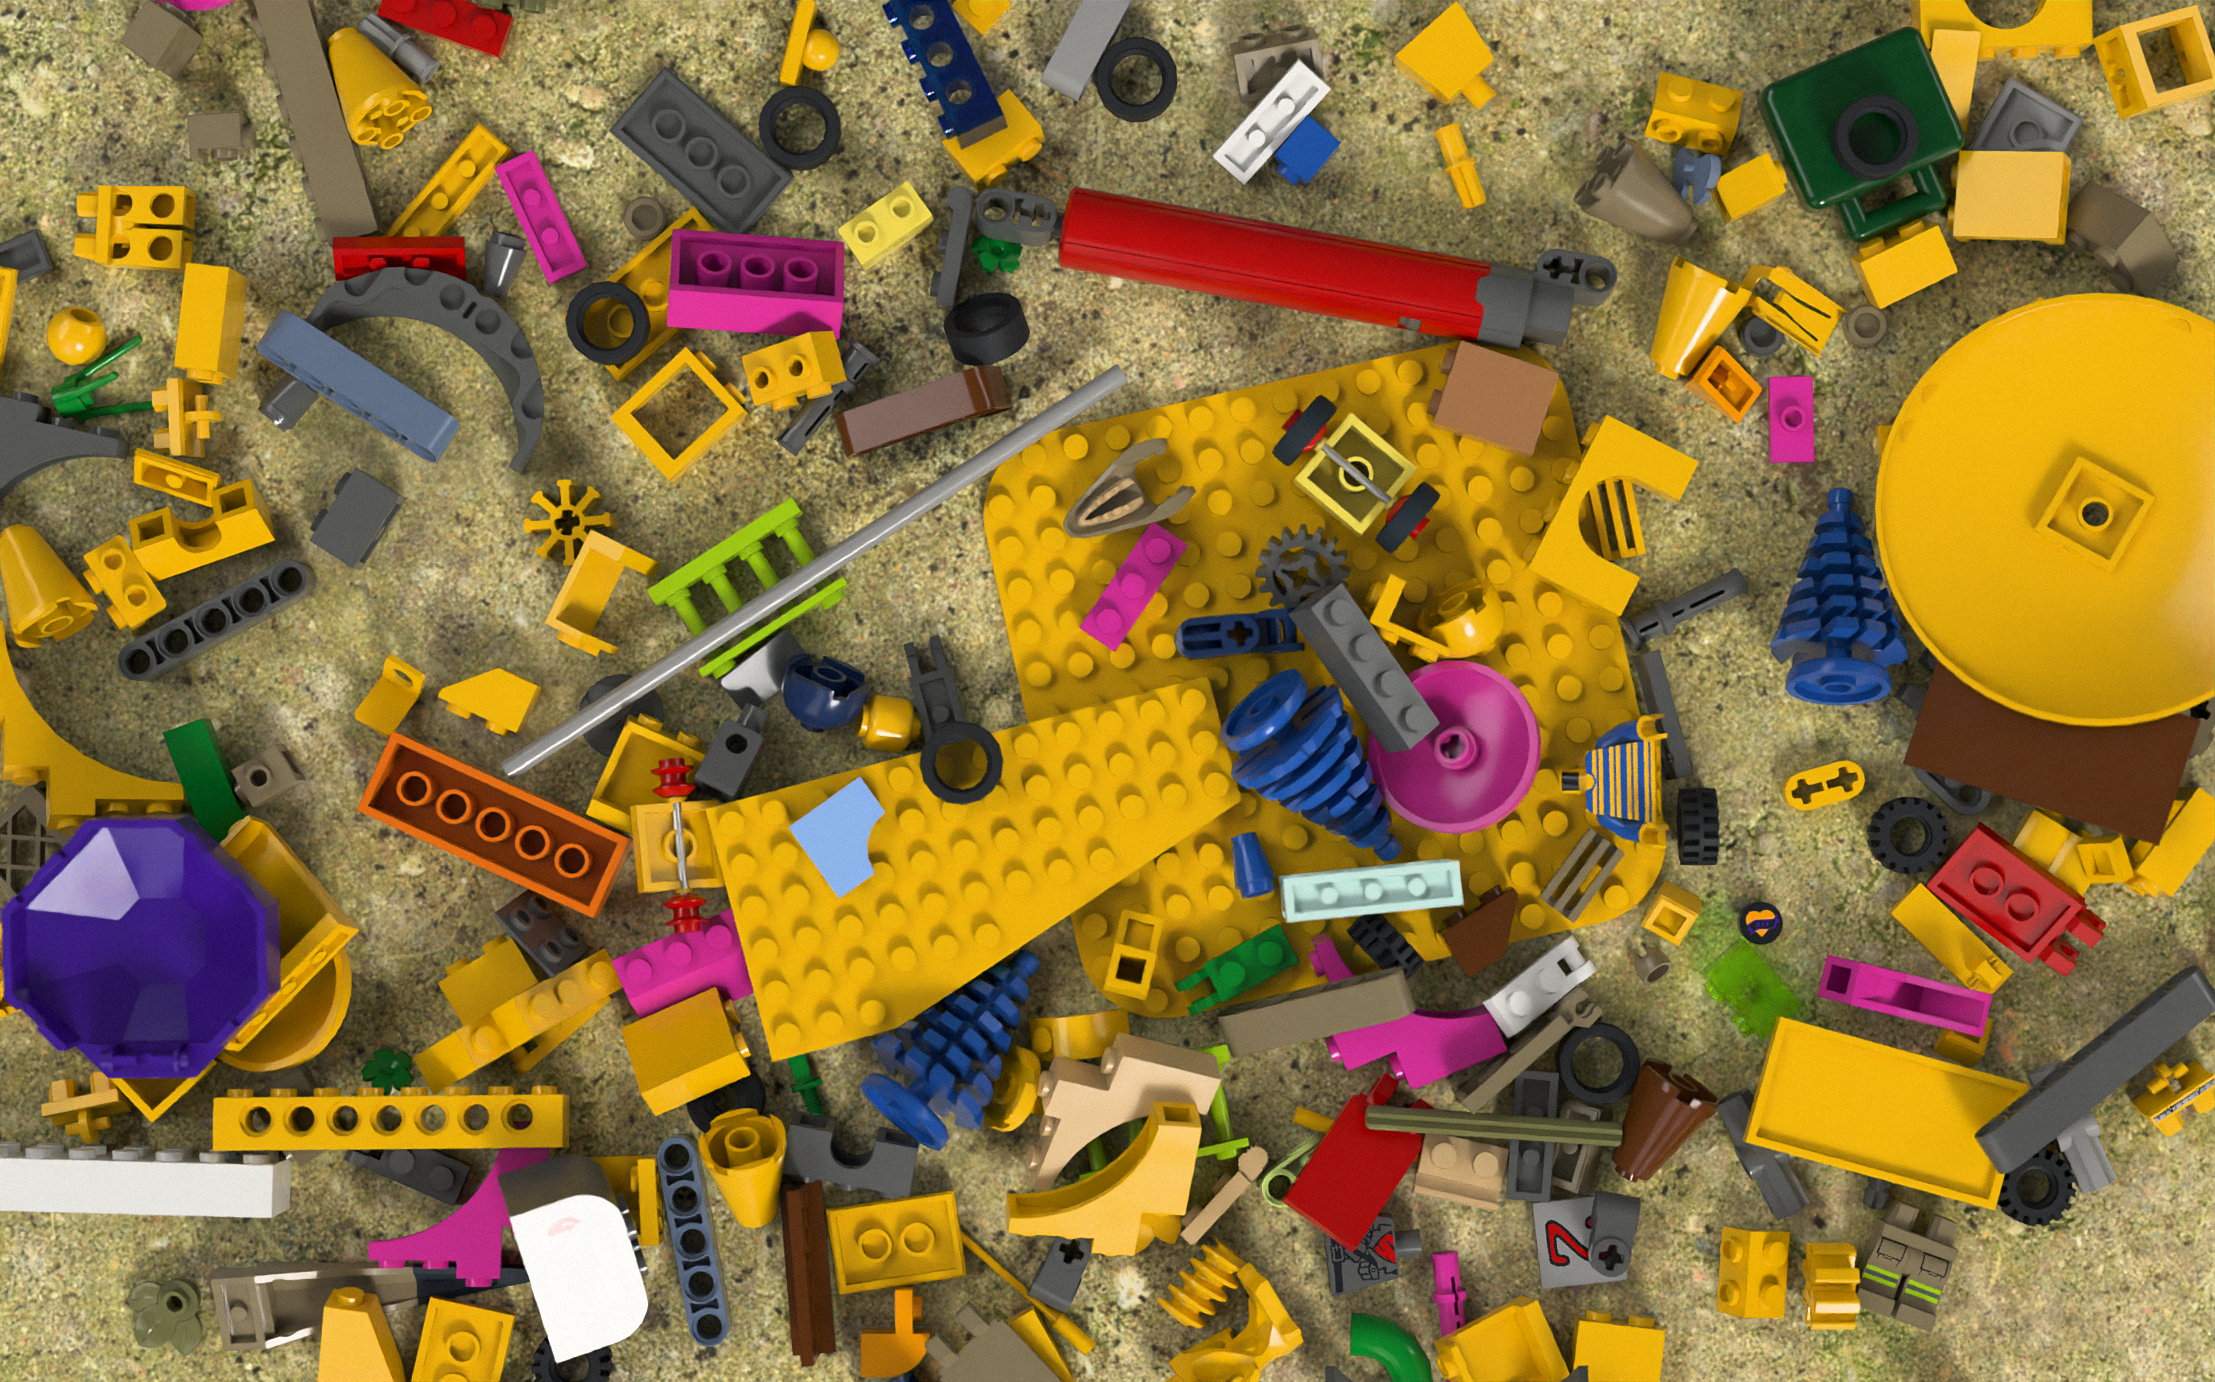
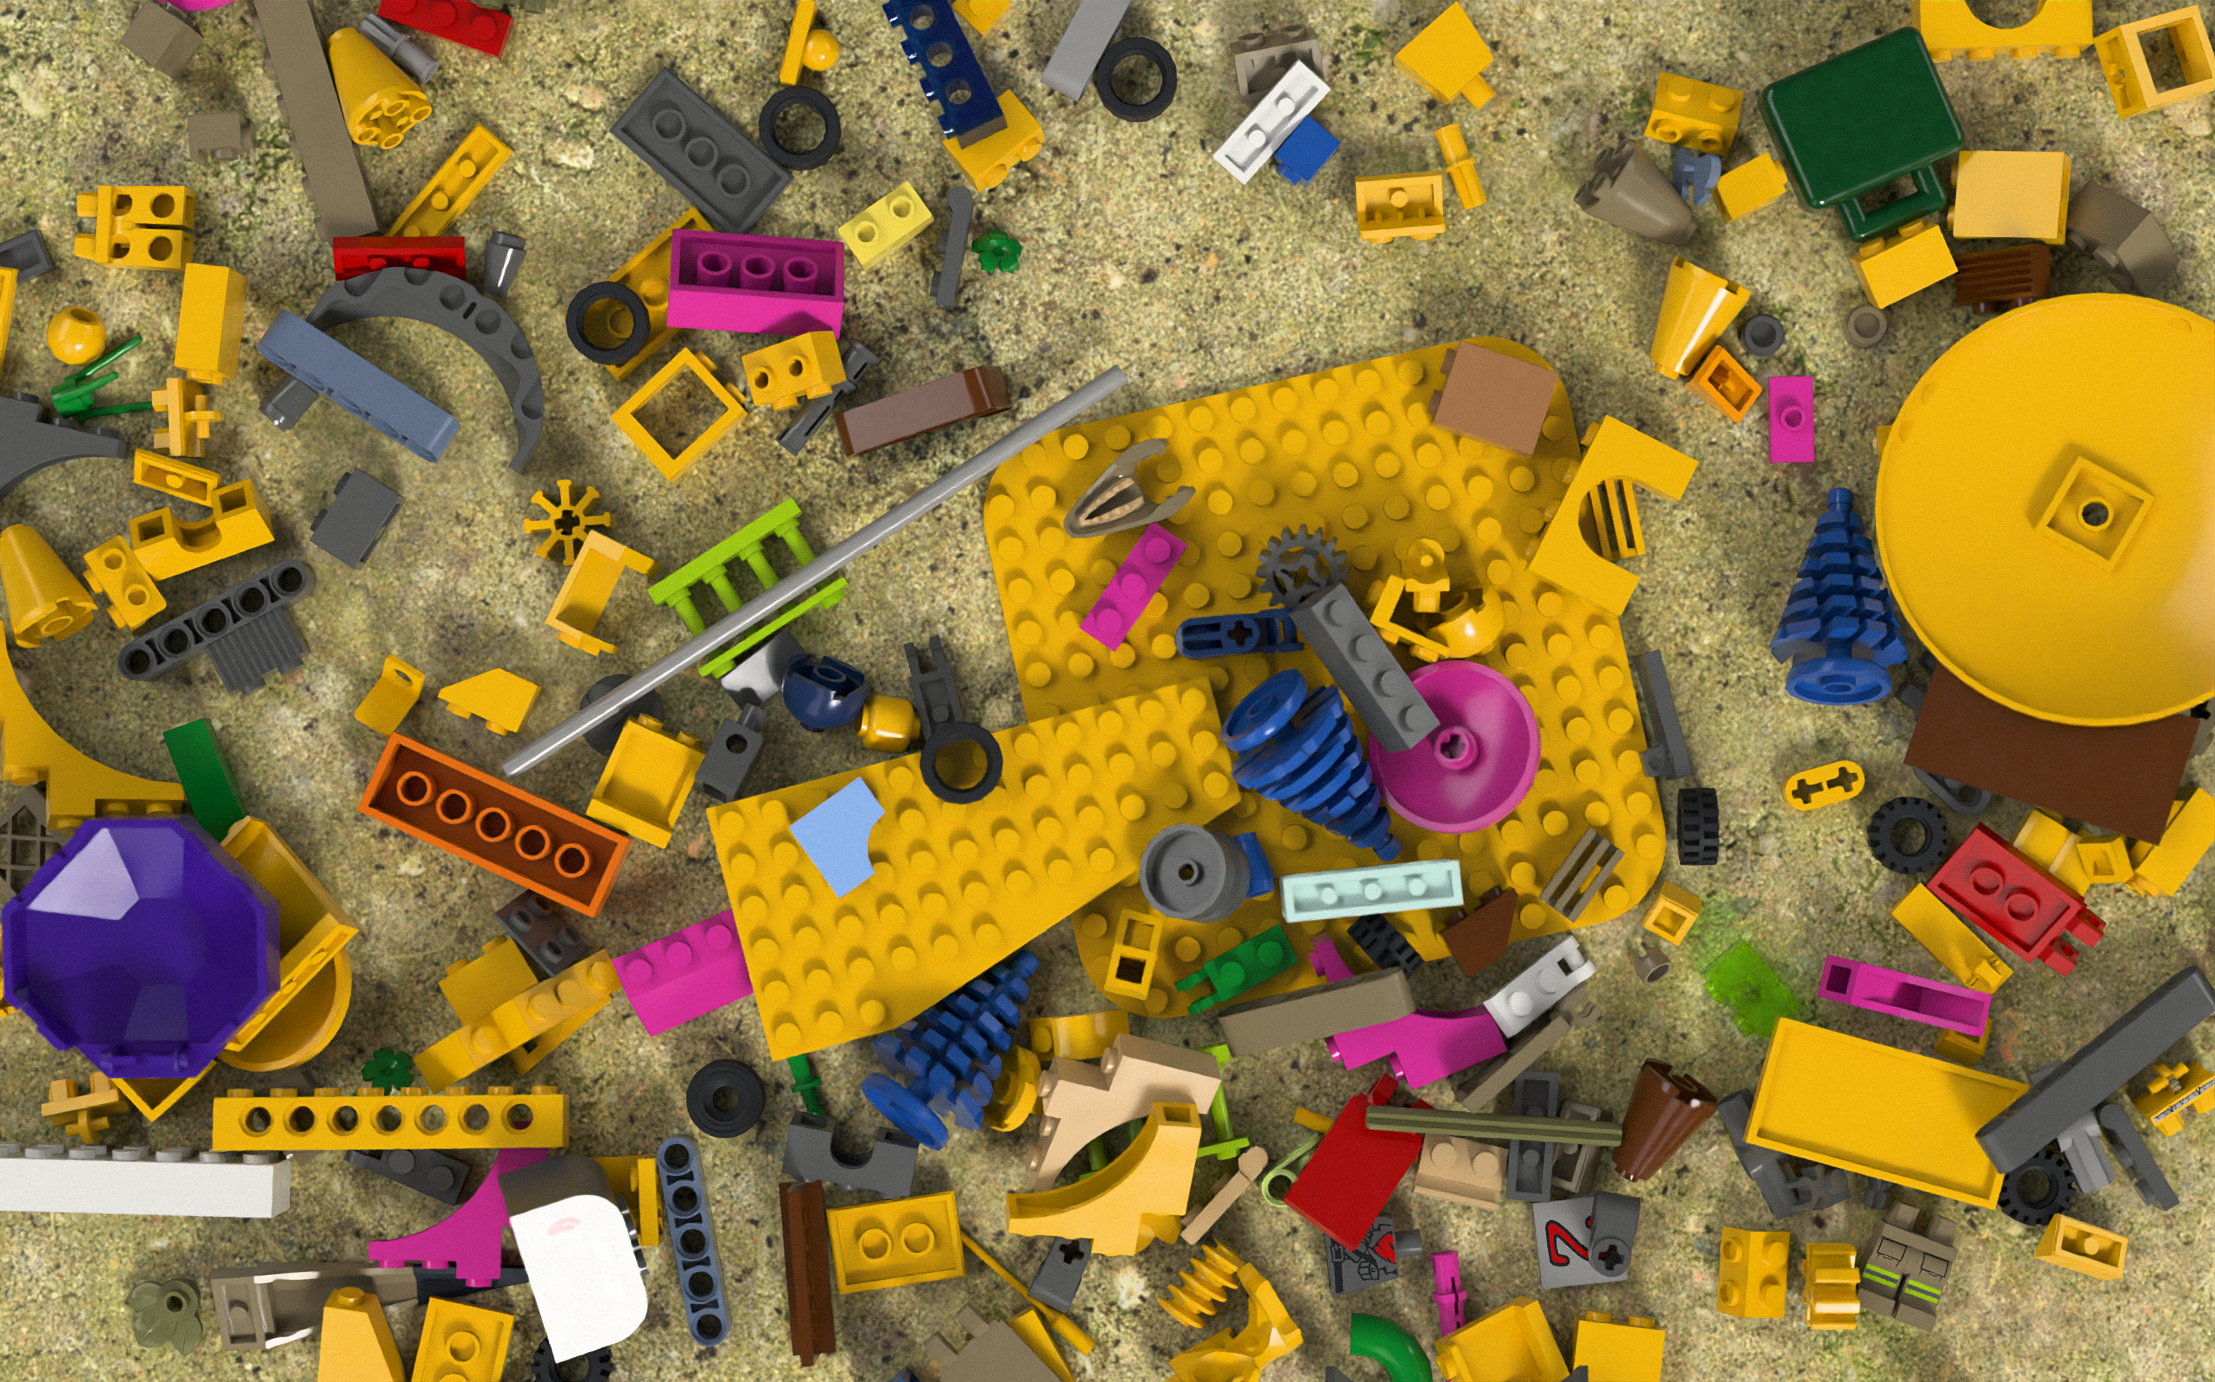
(258, 651): none -> dark grey brick
(266, 776): dark tan brick -> none
(542, 217): dark pink plate -> none
(645, 218): dark tan tile -> none
(676, 846): yellow plate -> none
(687, 1050): yellow brick -> none
(746, 1163): yellow cone -> none
(897, 1349): light orange brick -> none
(1002, 325): black tyre -> none
(1194, 873): none -> dark grey wheel
(1304, 267): red piece -> none
(1355, 474): brick -> none
(1399, 206): none -> yellow bracket
(1425, 574): none -> yellow hips
(1624, 781): torso -> none
(1629, 1070): black tyre -> none
(1664, 616): dark grey pin -> none
(1760, 923): black tile -> none
(1811, 321): yellow piece -> none
(1819, 1187): none -> dark grey plate
(1907, 130): black tyre -> none
(1956, 60): yellow sticker -> none
(2002, 277): none -> reddish brown brick
(2025, 122): light grey tile -> none
(2083, 1248): none -> yellow slope
(2133, 1153): none -> dark grey plate

